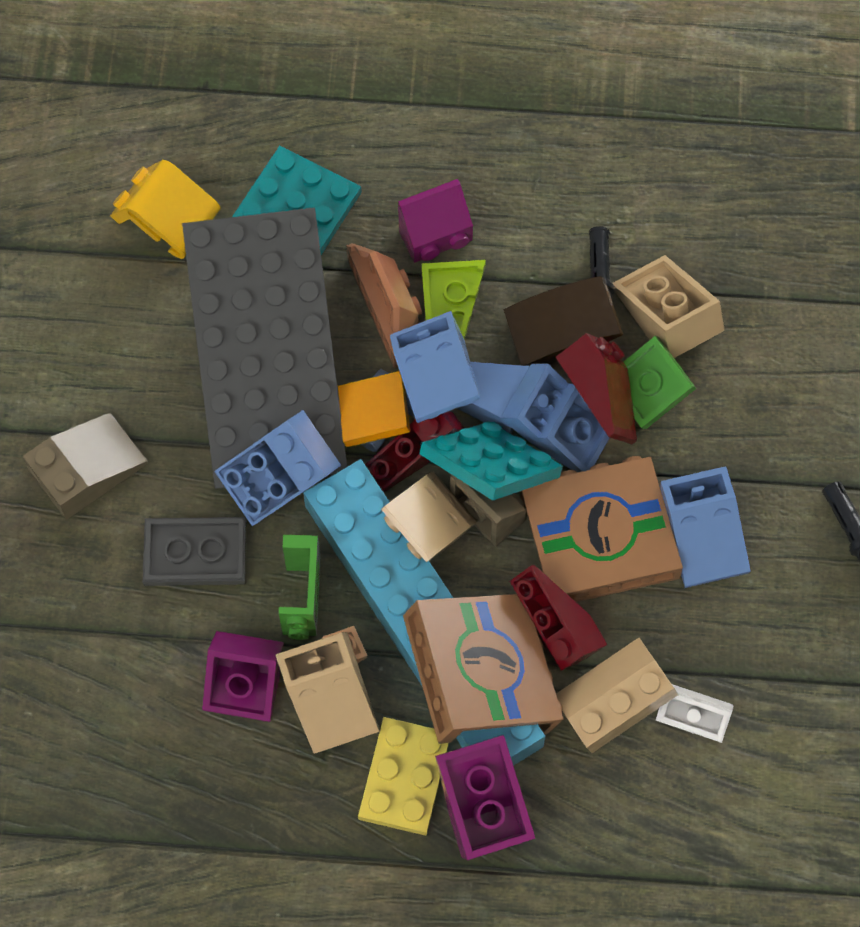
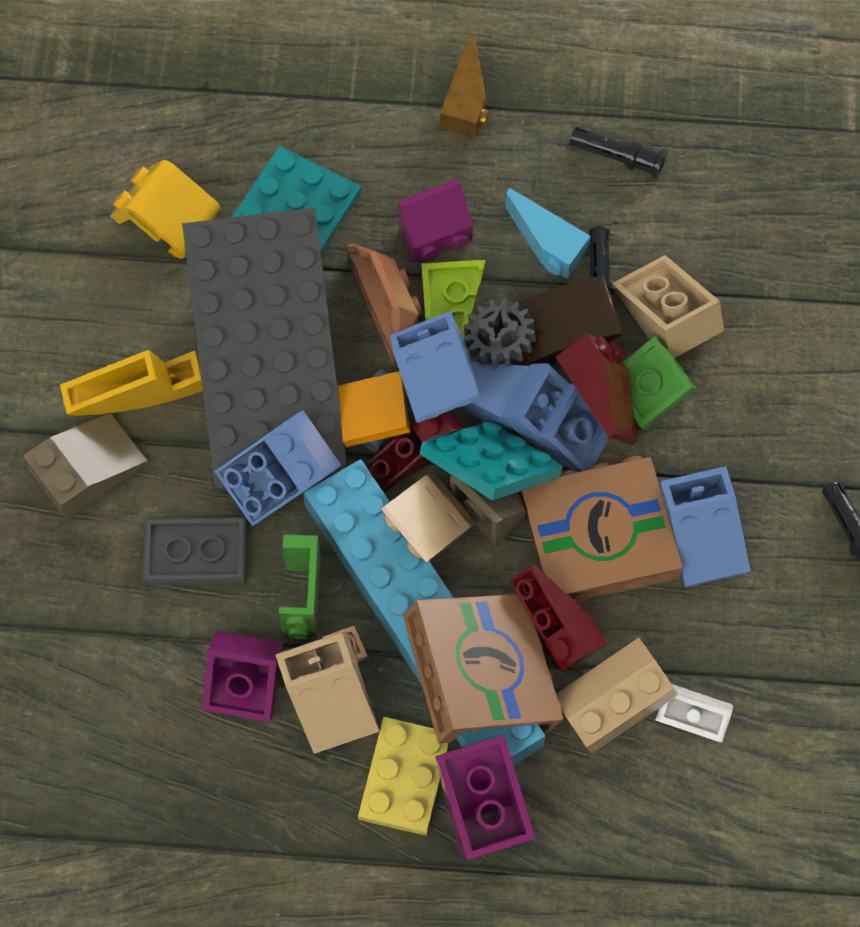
(133, 384): none -> yellow slope
(466, 98): none -> pearl gold slope
(500, 333): none -> dark grey gear
(552, 239): none -> medium azure slope
(632, 155): none -> black pin

